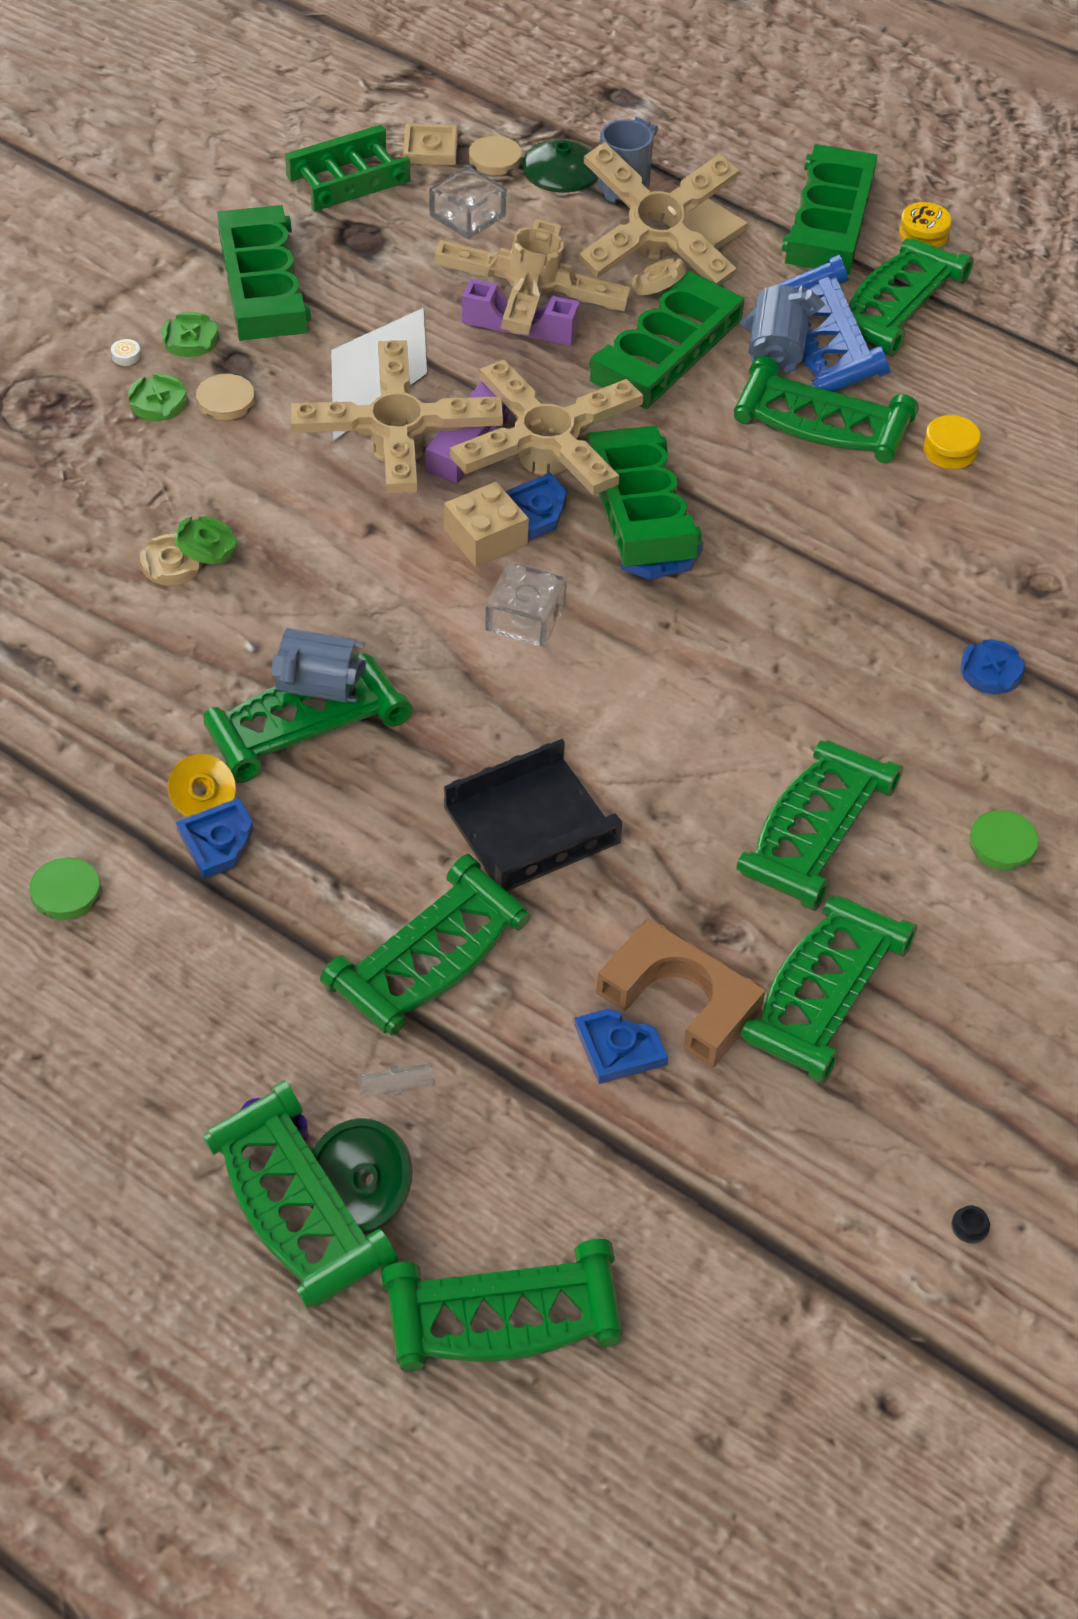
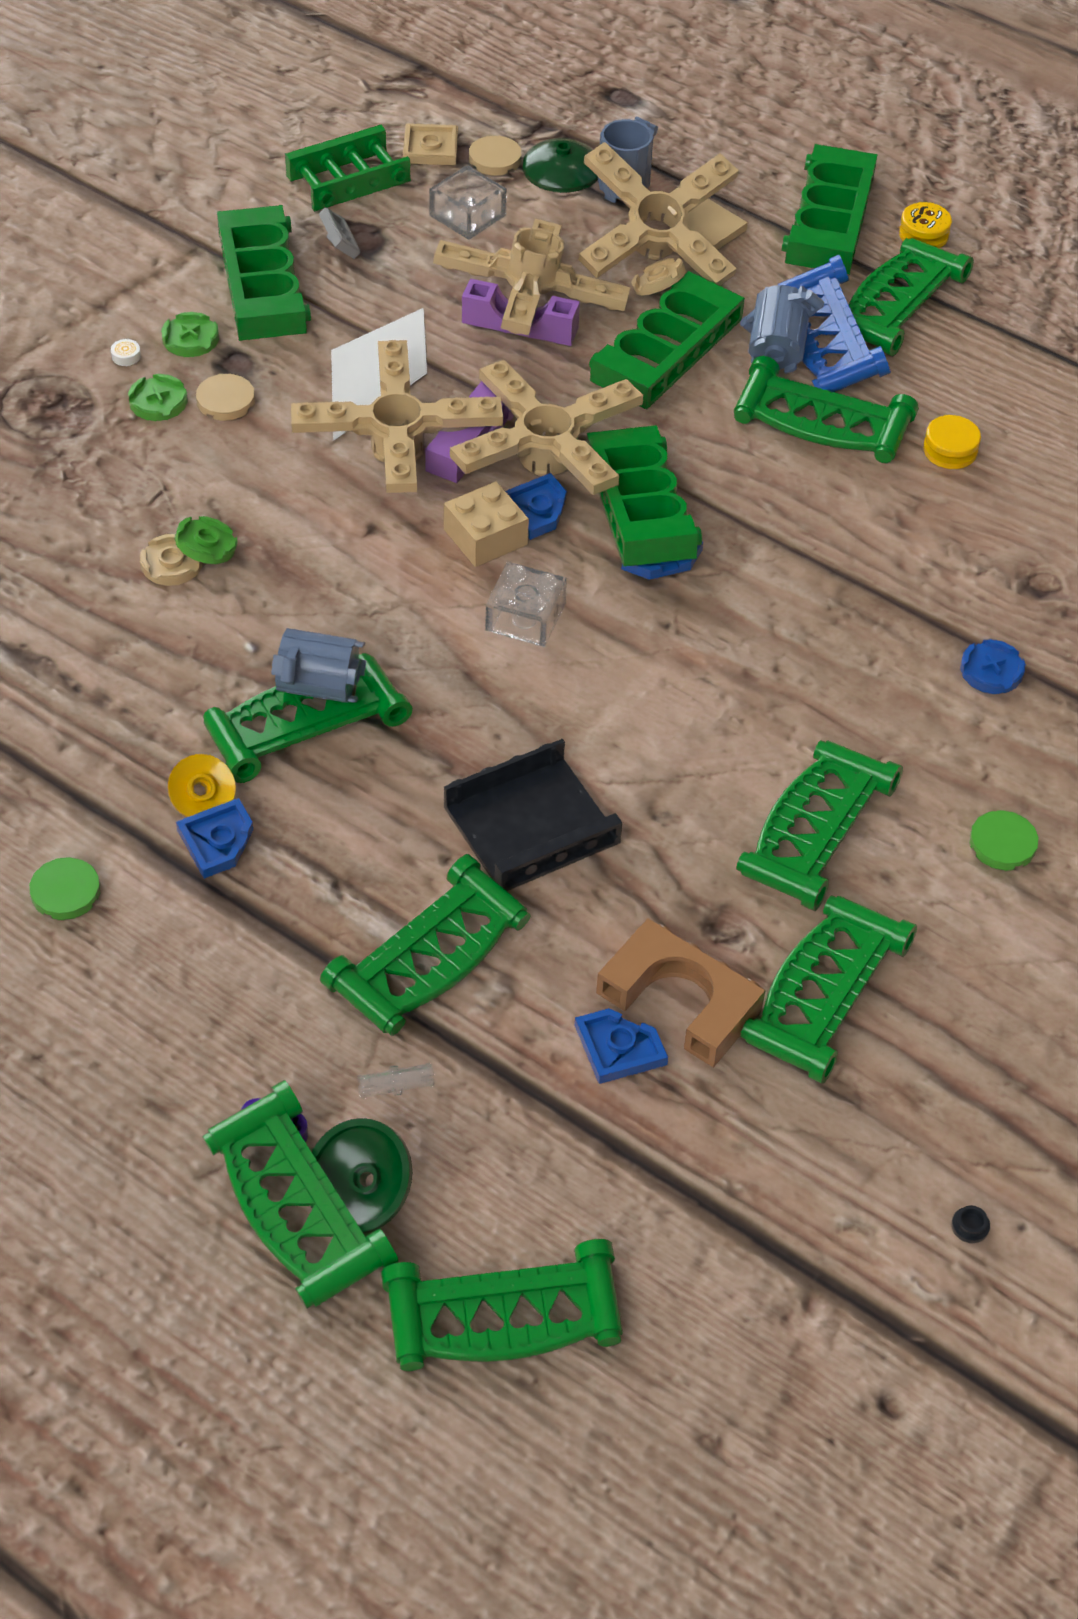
(339, 233): none -> light grey plate

